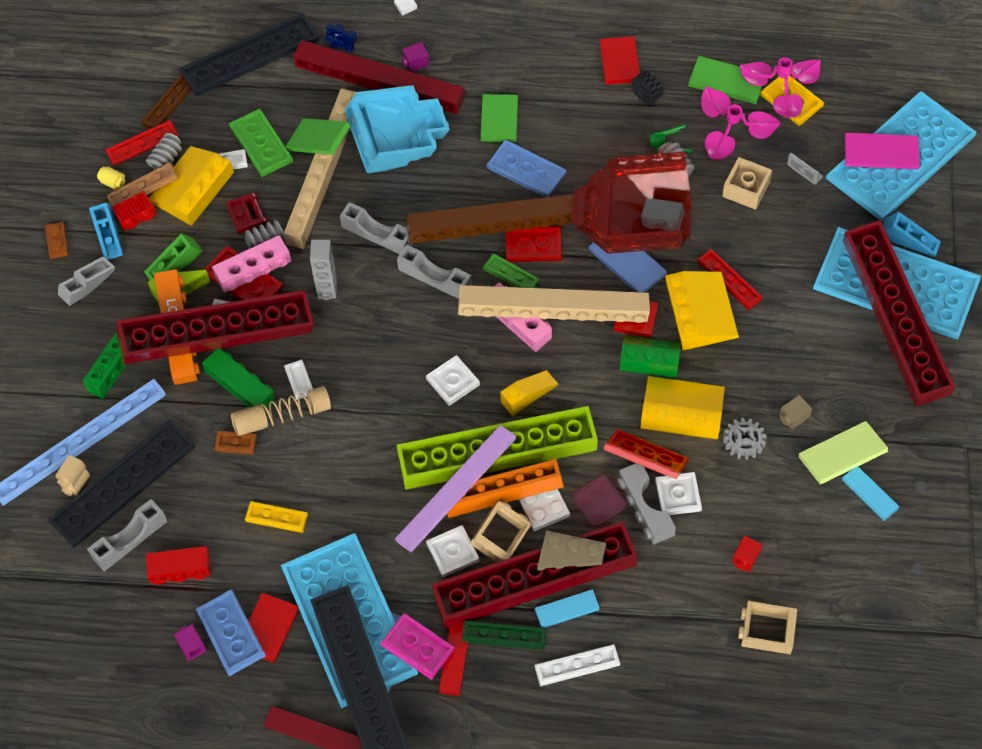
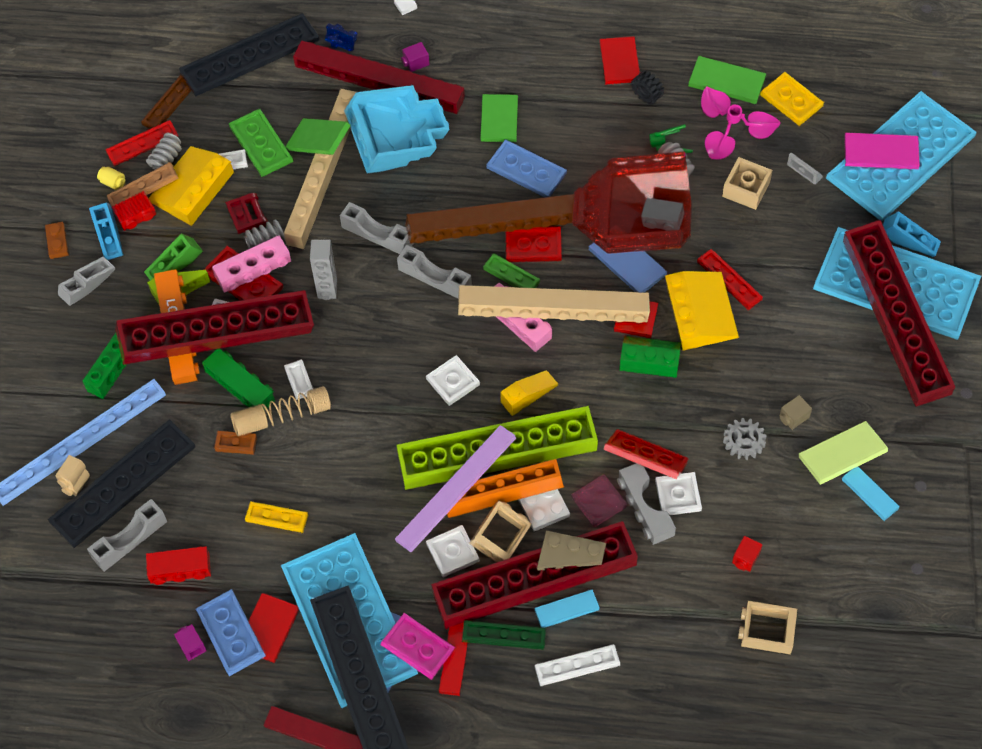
(682, 407): yellow slope -> none
(806, 72): dark pink plant -> none

